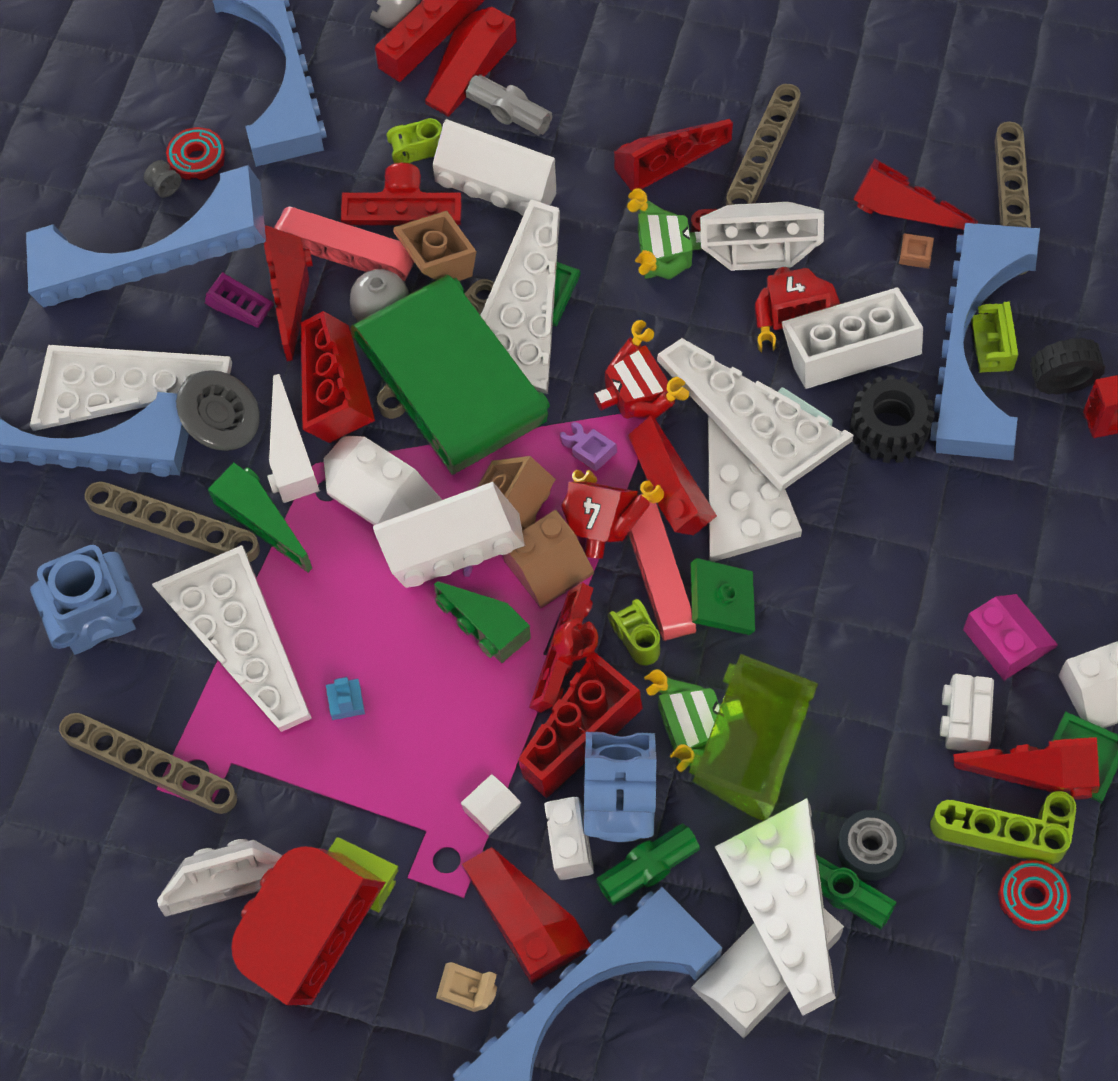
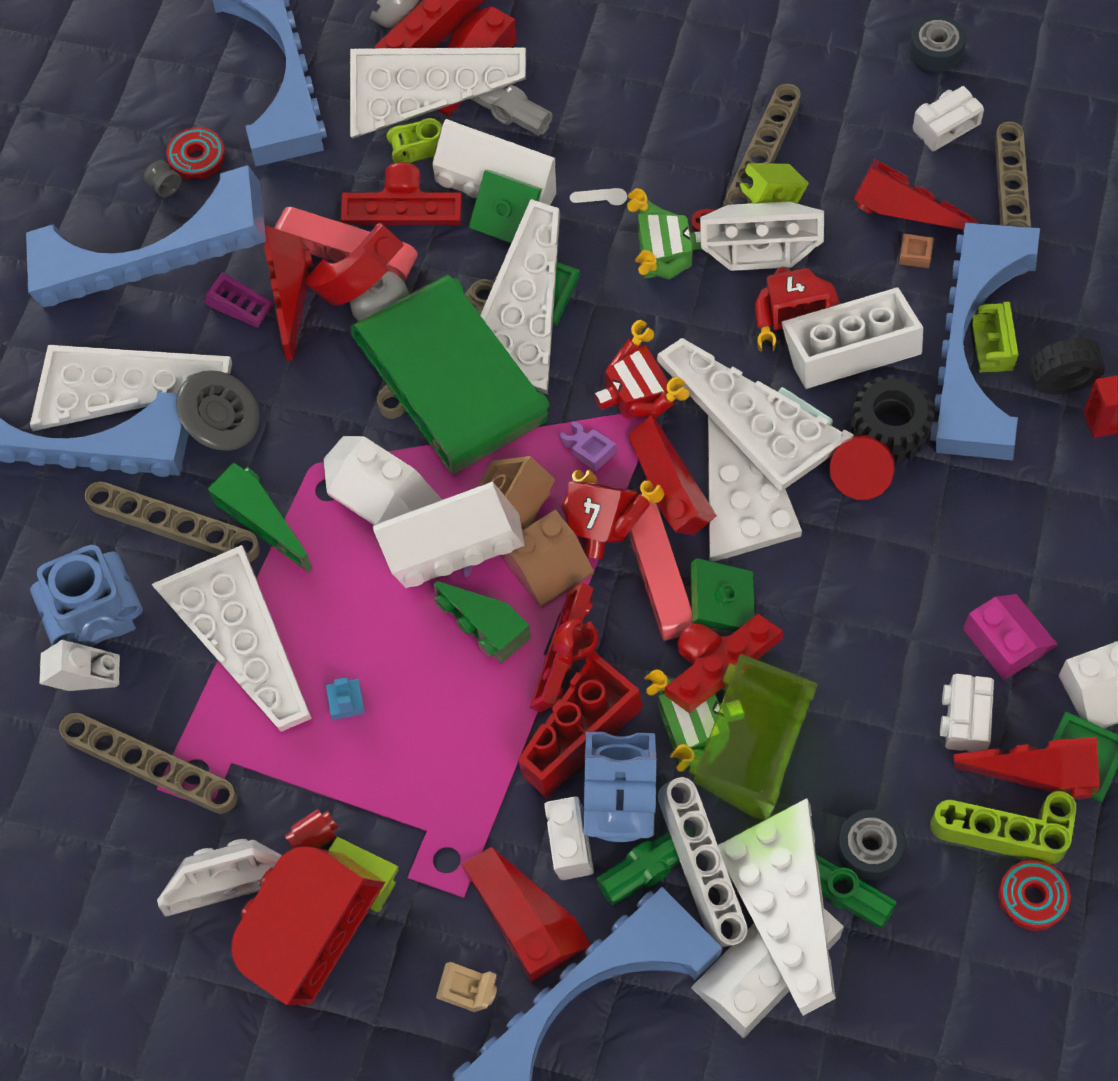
(78, 667): none -> white slope
(287, 454): white slope -> none
(313, 830): none -> red brick
(332, 380): red wedge -> none
(357, 272): none -> red arch
(410, 82): none -> white wing
(438, 246): medium nougat slope -> none
(490, 804): white piece -> none
(501, 205): none -> green plate
(614, 196): none -> white sticker
(634, 627): lime piece -> none
(662, 154): red wedge -> none
(712, 656): none -> red plate
(716, 873): none -> white beam
(774, 183): none -> lime hinge
(862, 467): none -> red tile
(937, 43): none -> black wheel
(947, 118): none -> white brick

